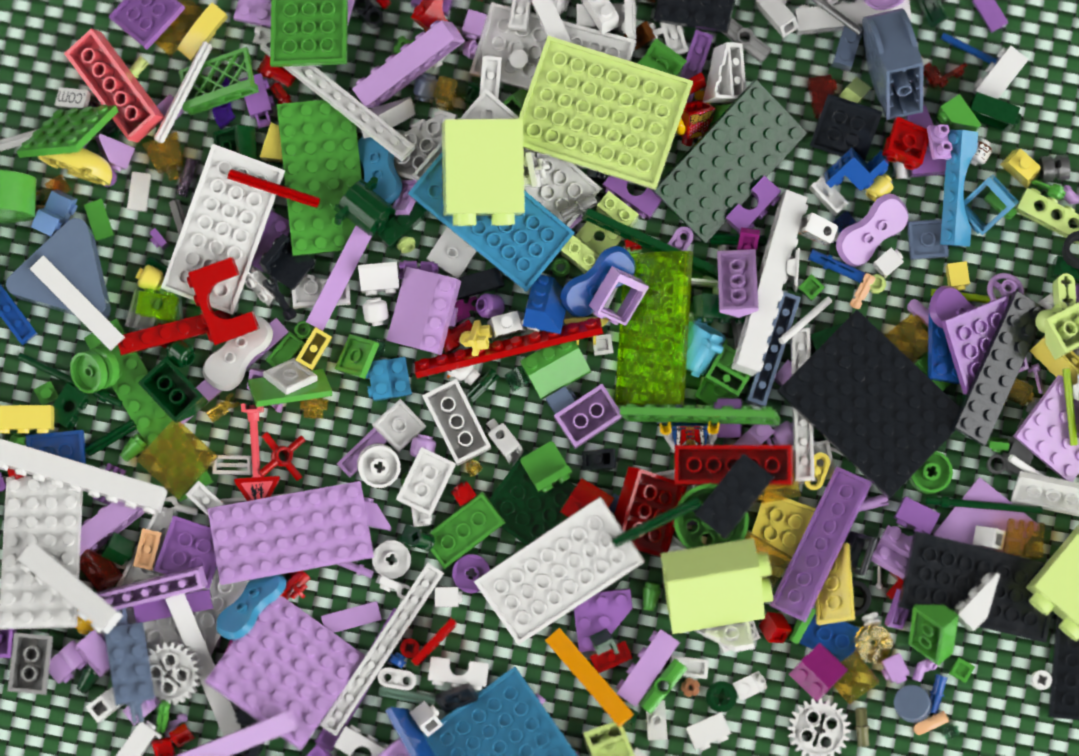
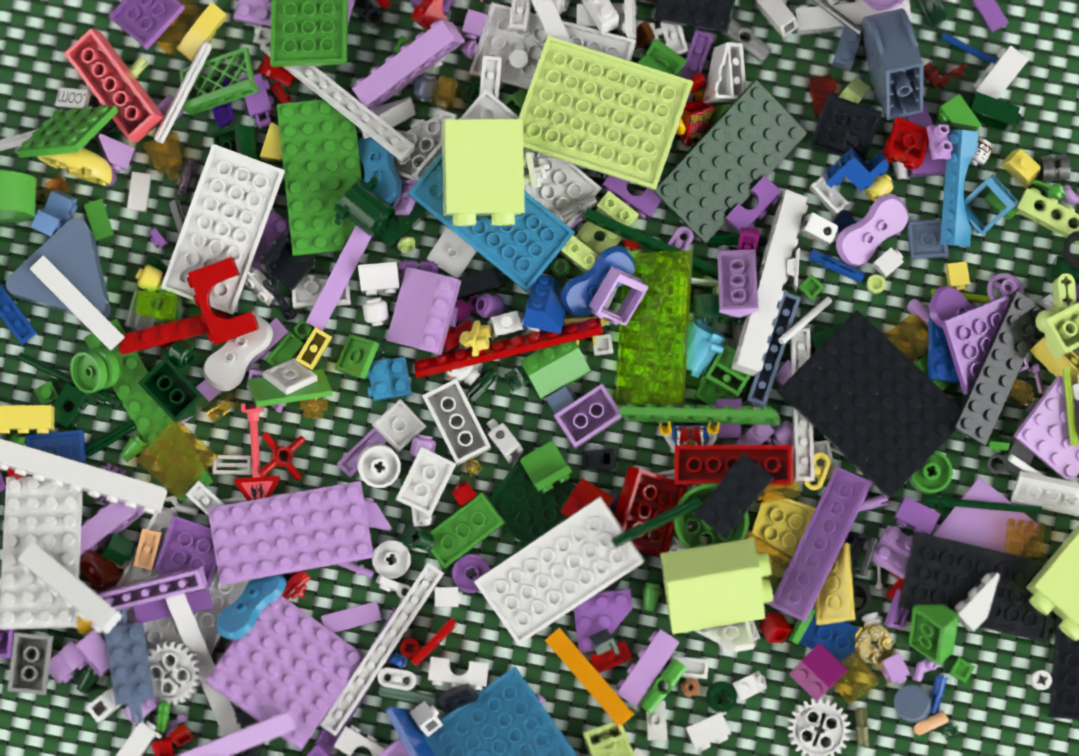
(273, 188): red axle -> none
(862, 291): light nougat axle -> none
(989, 537): white brick -> none

